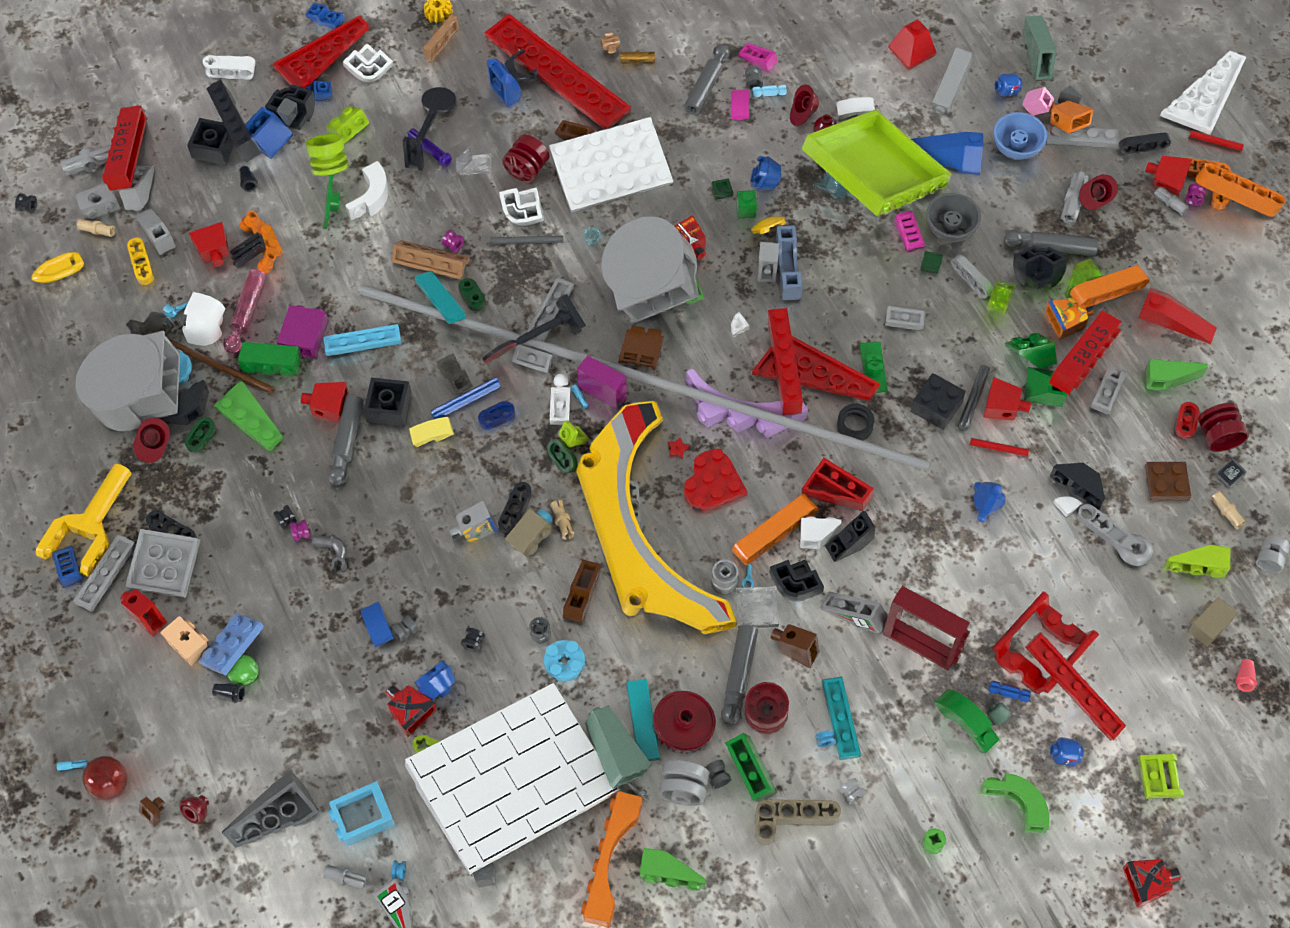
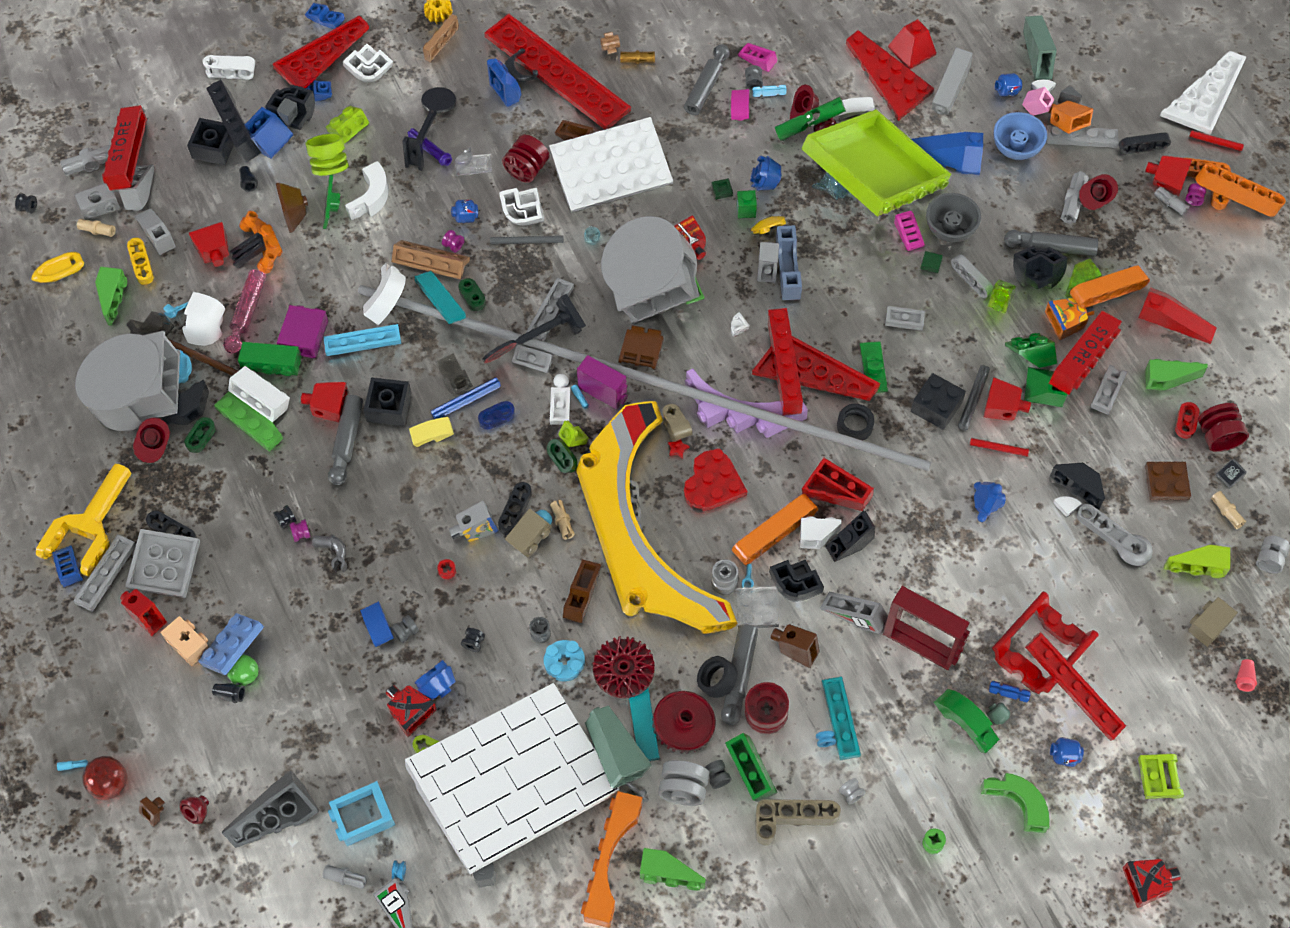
(110, 286): none -> bright green slope
(258, 393): none -> white brick
(292, 204): none -> reddish brown slope
(386, 294): none -> white arch
(450, 574): none -> red bush
(464, 211): none -> blue head
(623, 654): none -> dark red wheel
(676, 423): none -> dark tan piece
(727, 681): none -> black tyre
(802, 122): none -> green piece
(890, 77): none -> red wing
(1049, 85): none -> white tile

